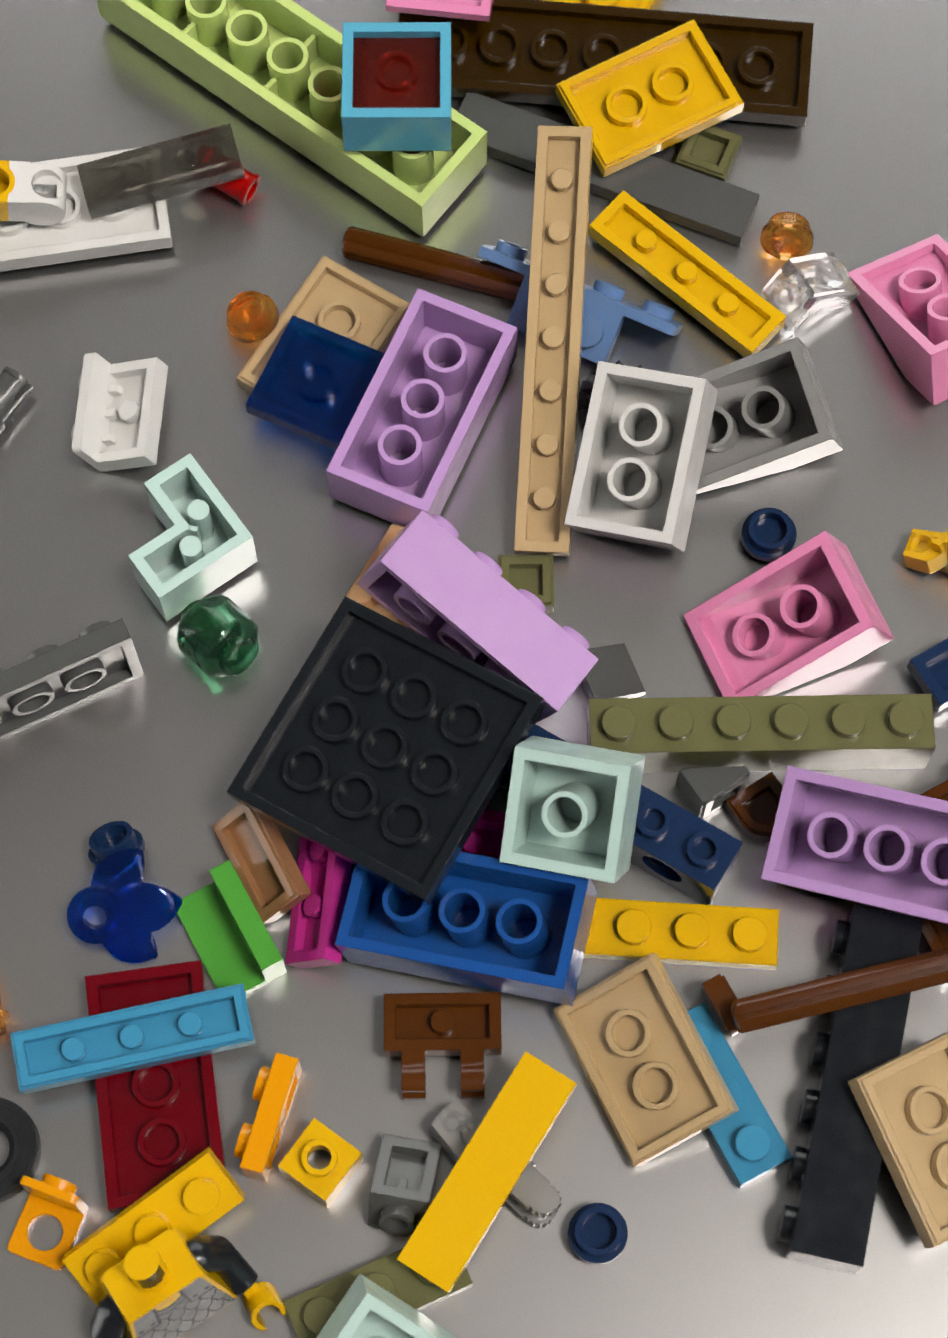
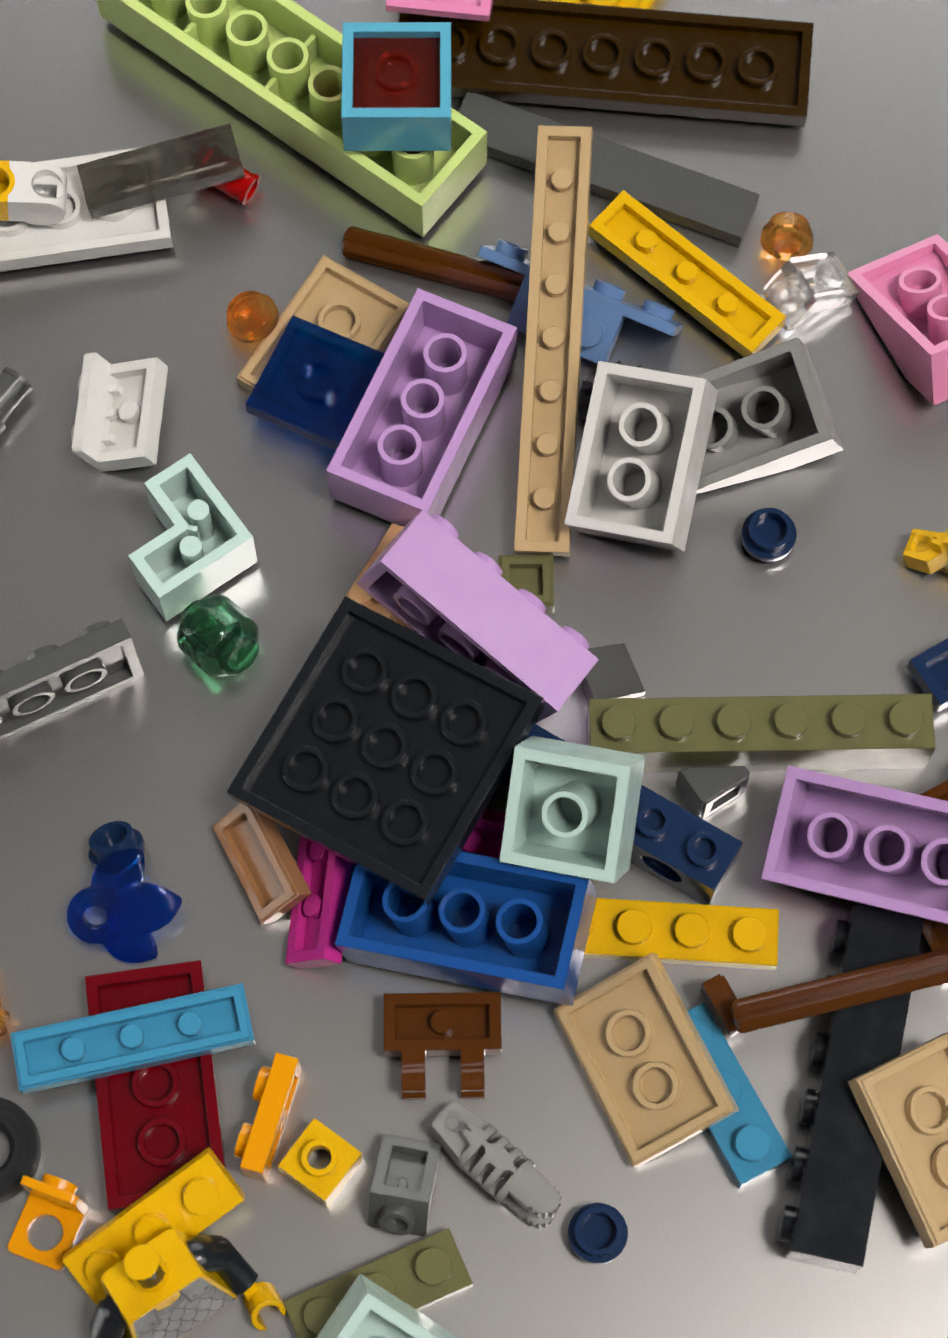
(230, 932): bright green panel -> none
(487, 1172): yellow tile -> none
(650, 97): yellow tile -> none
(710, 152): olive tile -> none
(756, 807): reddish brown tile -> none
(789, 621): bright pink slope -> none

